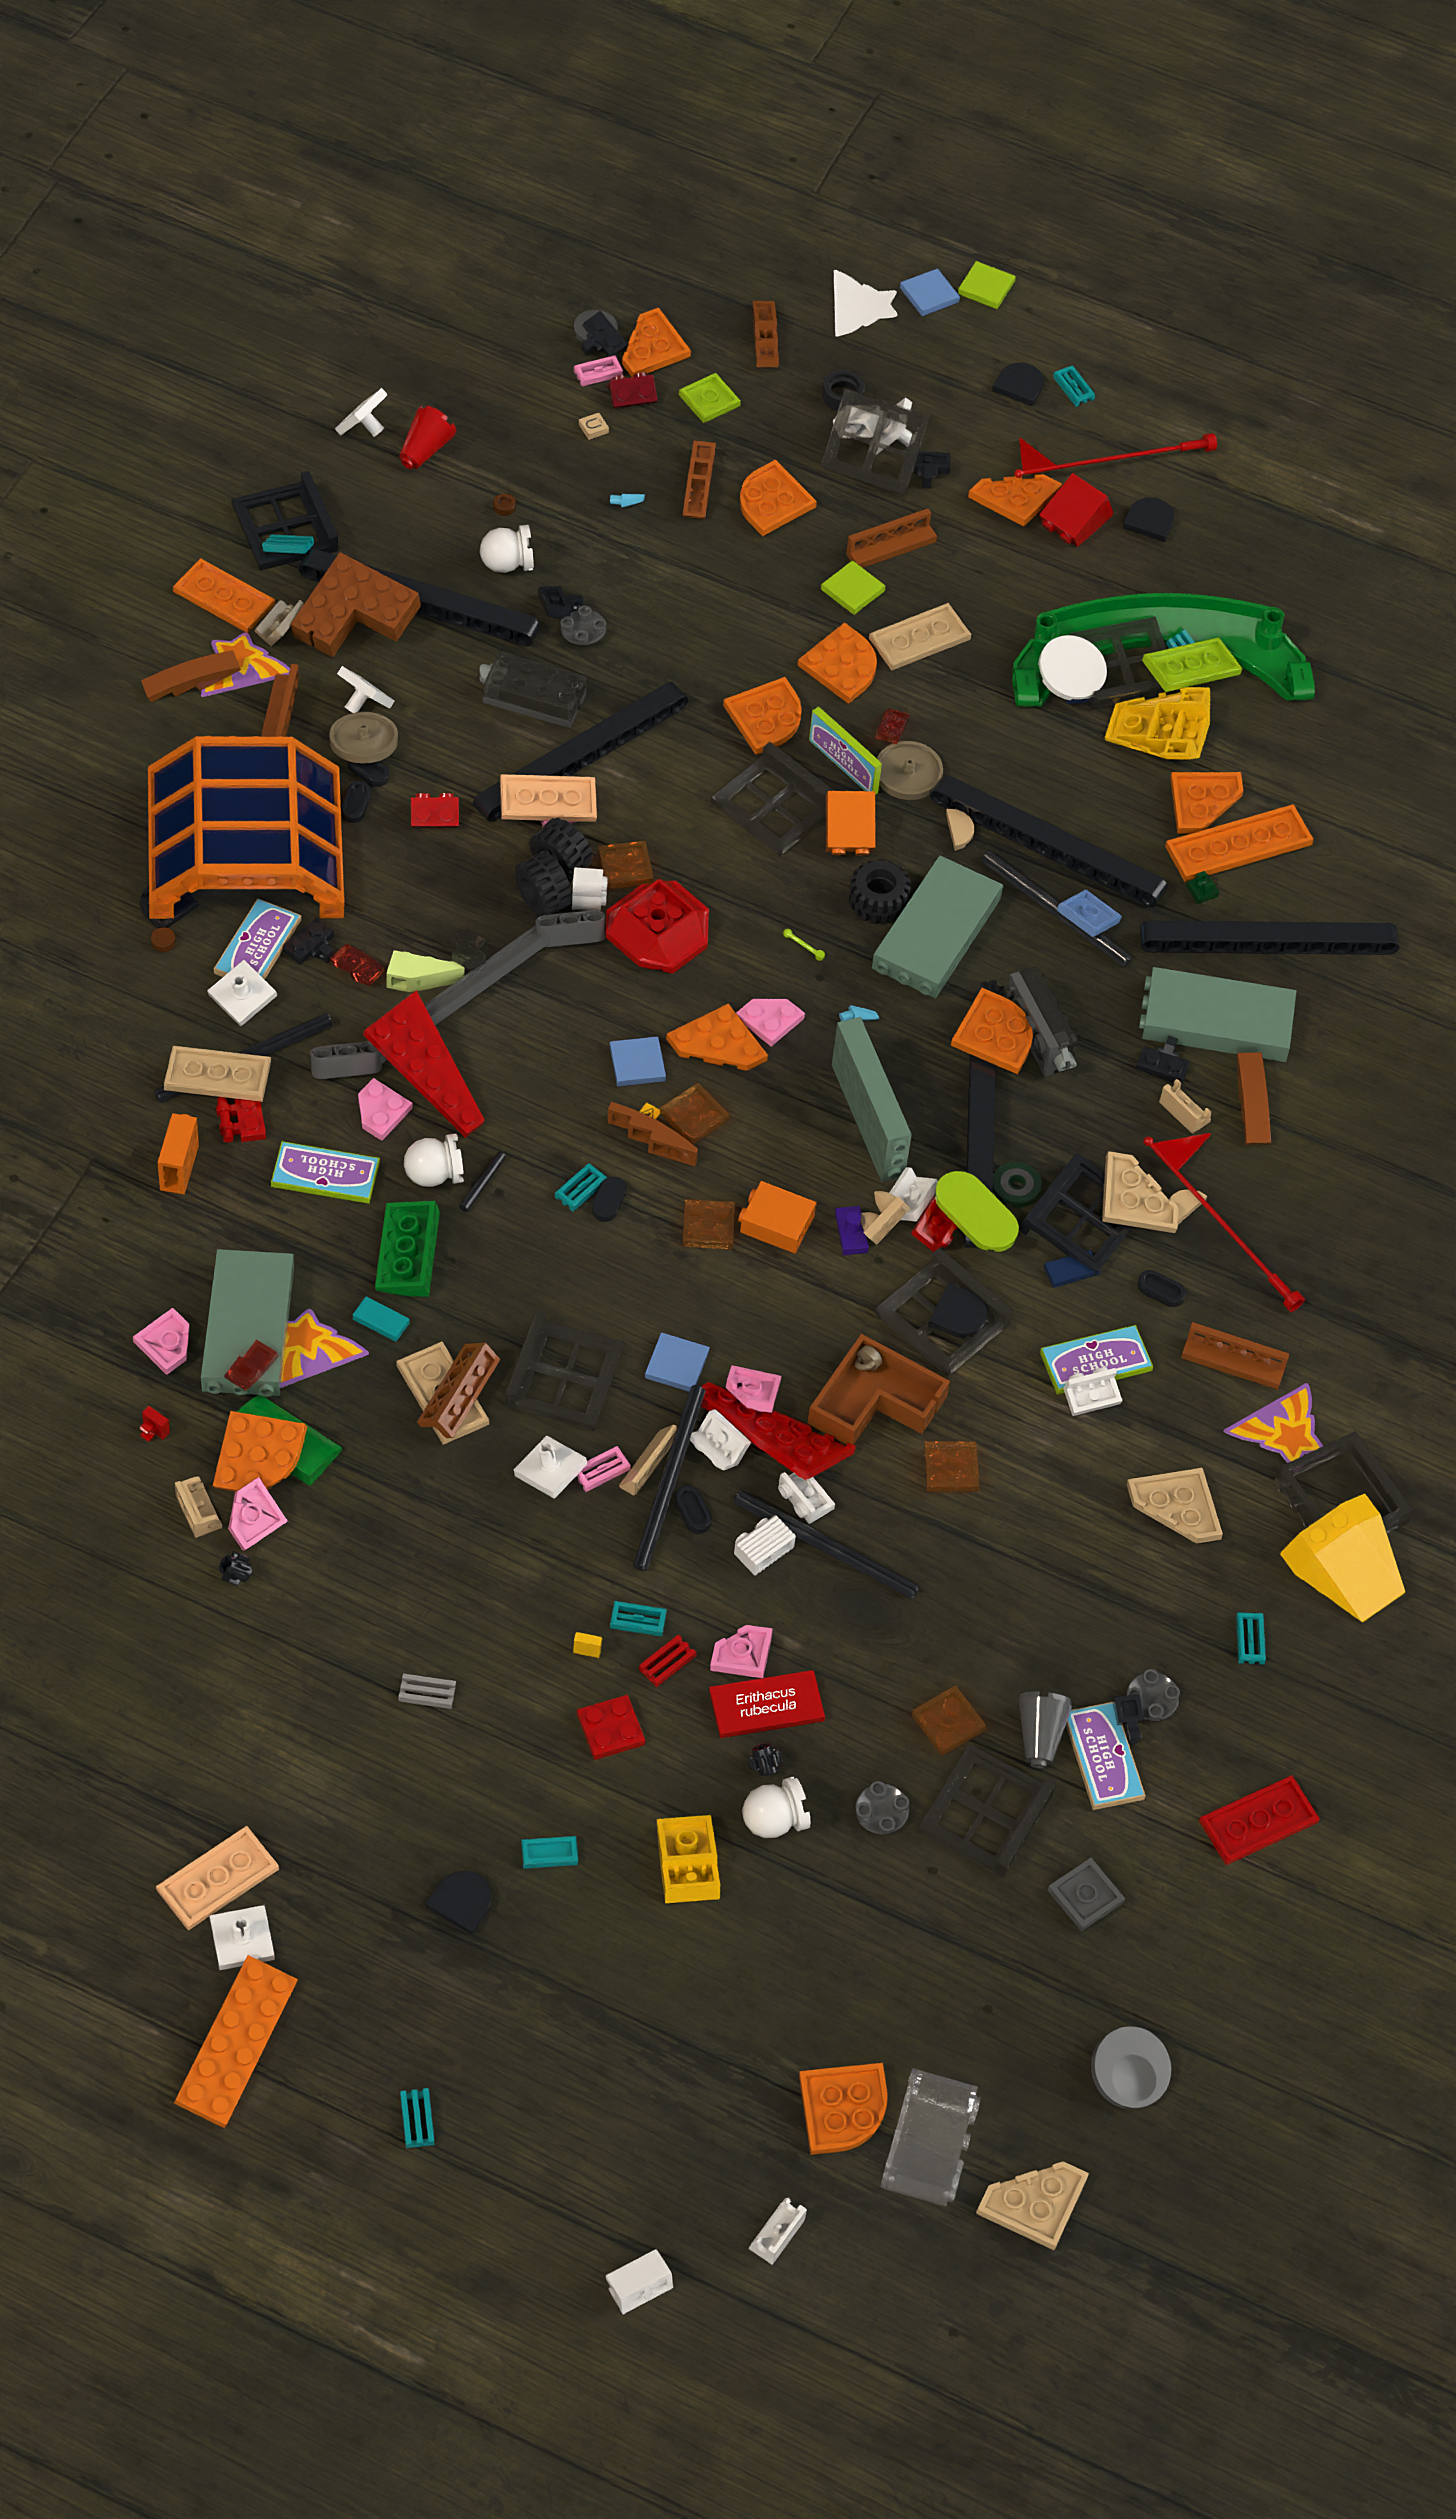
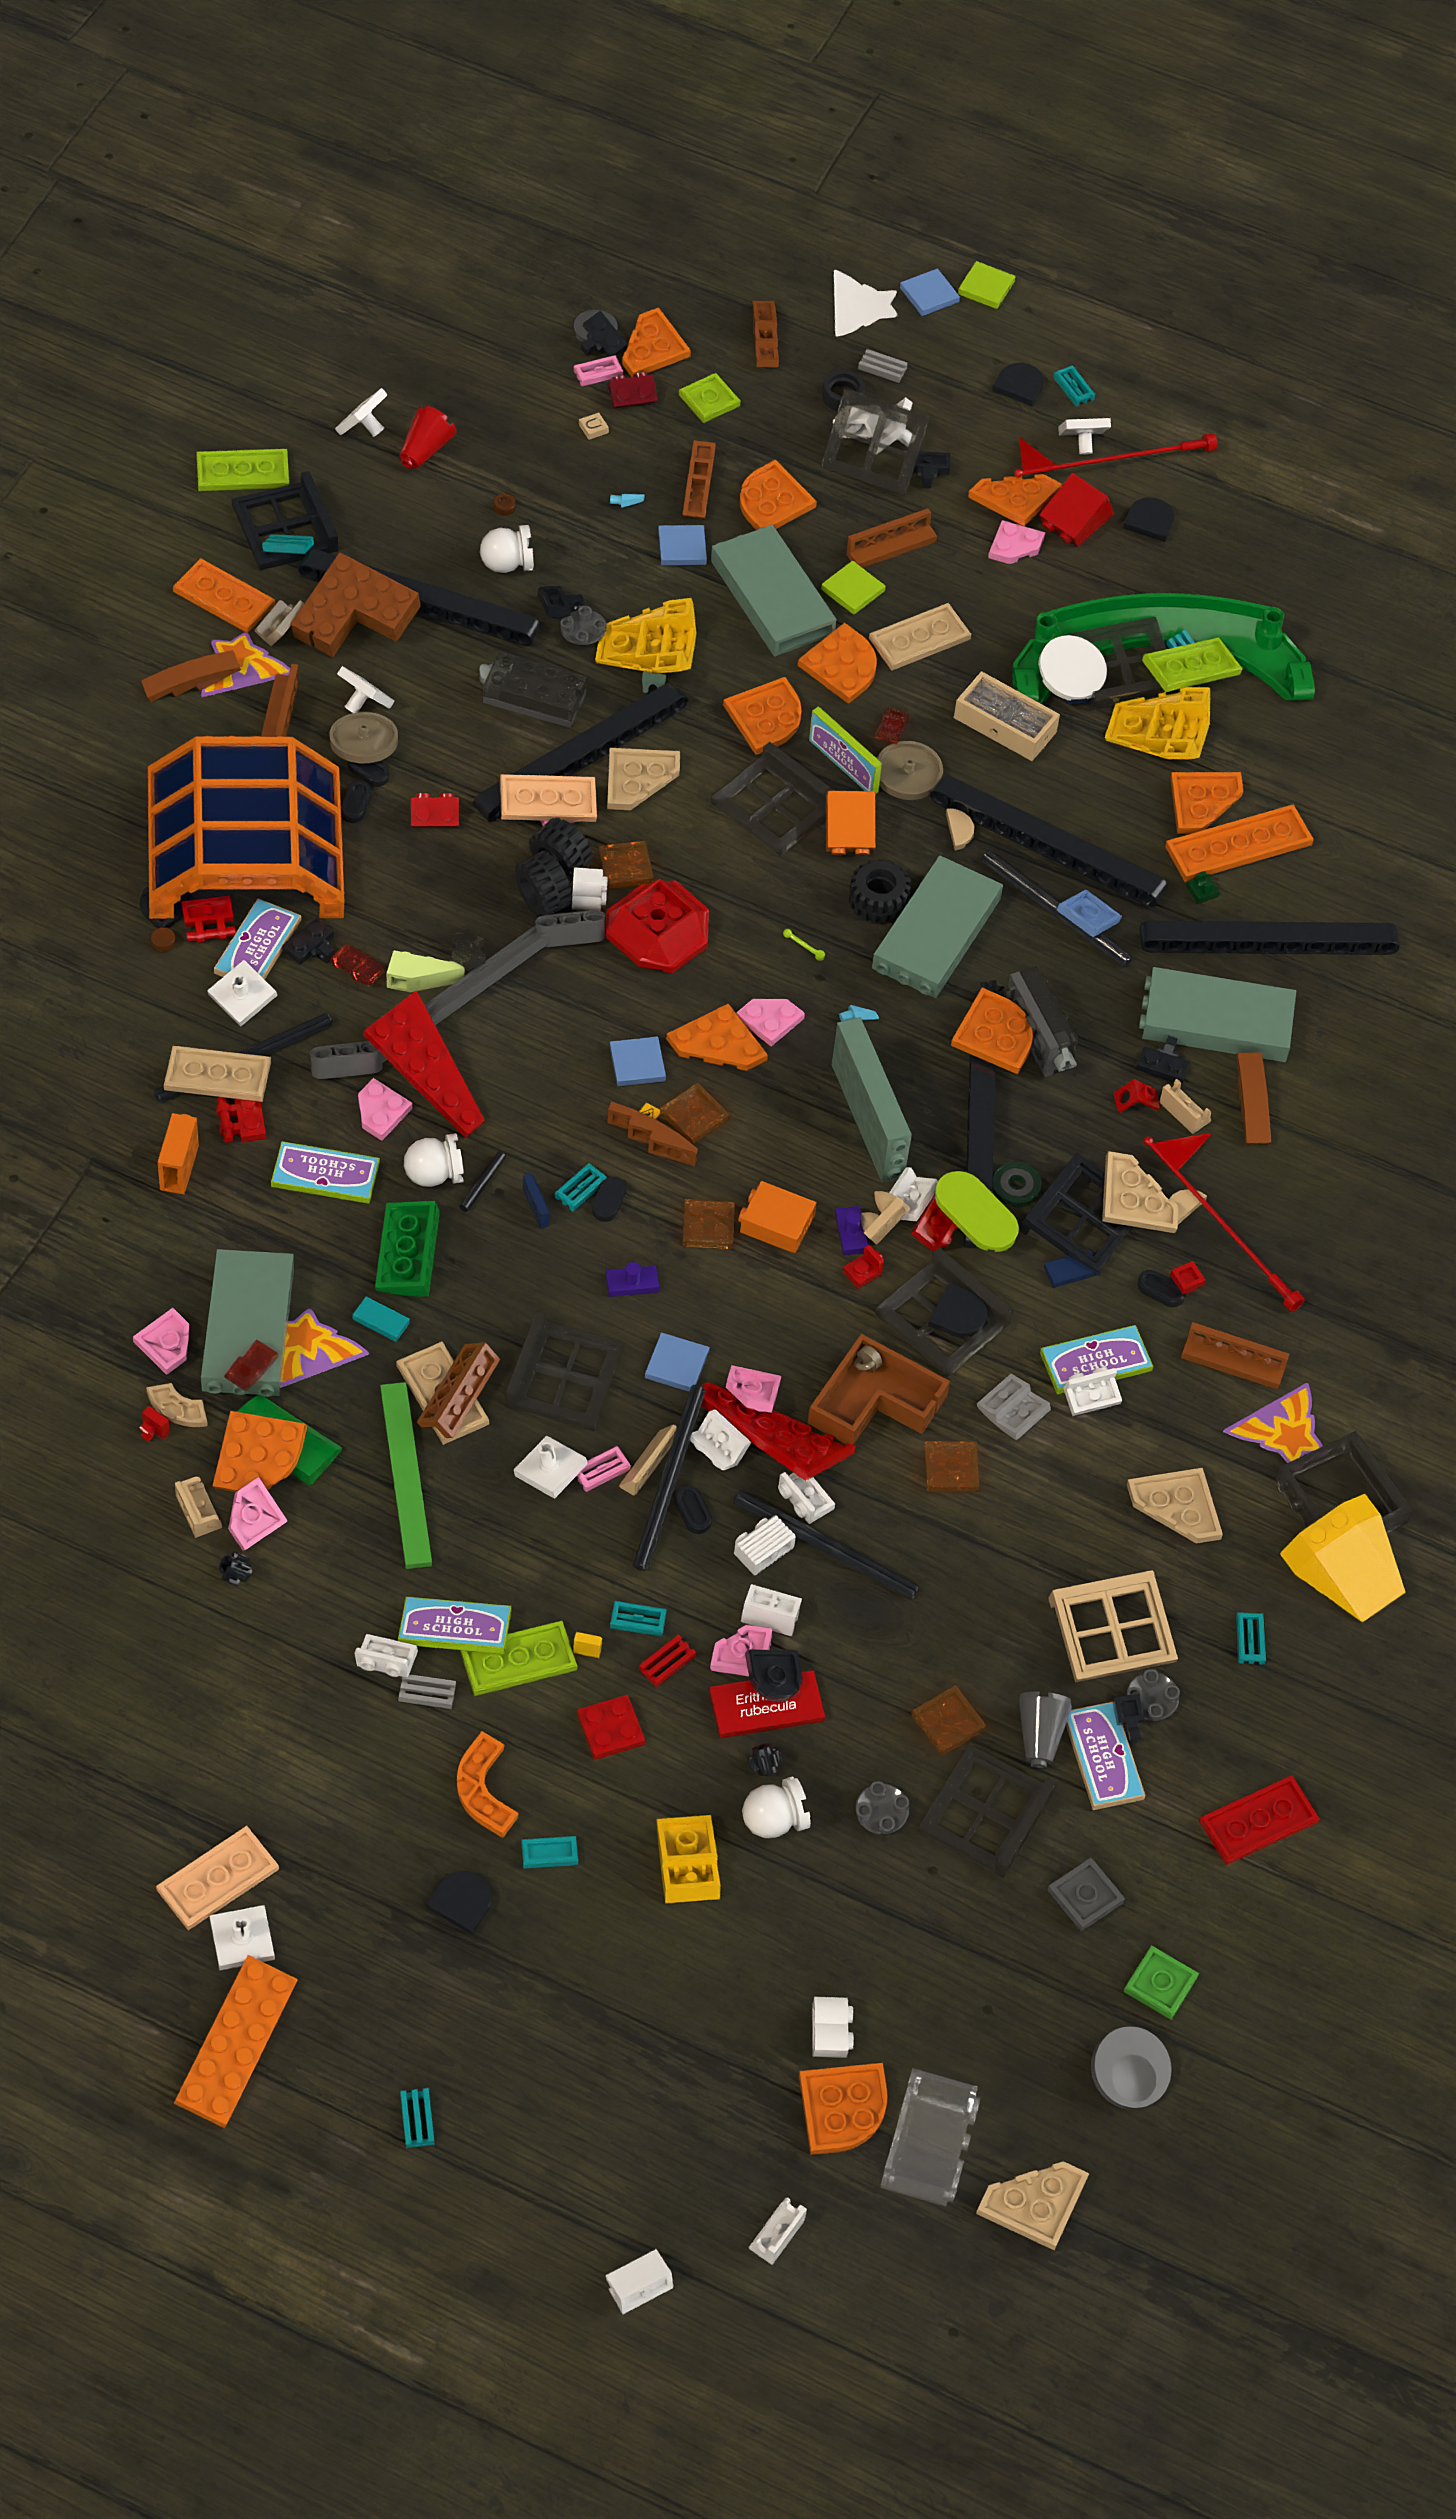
(176, 1407): none -> tan tile
(205, 912): none -> red plate
(242, 469): none -> lime tile
(386, 1656): none -> white bracket
(406, 1476): none -> bright green tile
(455, 1625): none -> tile
(472, 1787): none -> orange plate
(527, 1658): none -> lime tile
(536, 1201): none -> dark blue tile
(632, 1280): none -> dark purple tile
(638, 775): none -> tan plate
(650, 678): none -> dark green tile
(653, 640): none -> yellow wedge
(682, 545): none -> medium blue tile
(771, 1610): none -> white hinge
(773, 590): none -> sand green brick
(774, 1673): none -> black tile
(830, 2027): none -> white brick
(865, 1267): none -> red bracket
(881, 364): none -> light grey tile
(1006, 716): none -> brick
(1013, 1406): none -> light grey slope
(1015, 542): none -> bright pink plate
(1084, 429): none -> white tile
(1105, 1590): none -> tan window
(1138, 1093): none -> red bracket
(1161, 1982): none -> bright green tile
(1187, 1277): none -> red tile

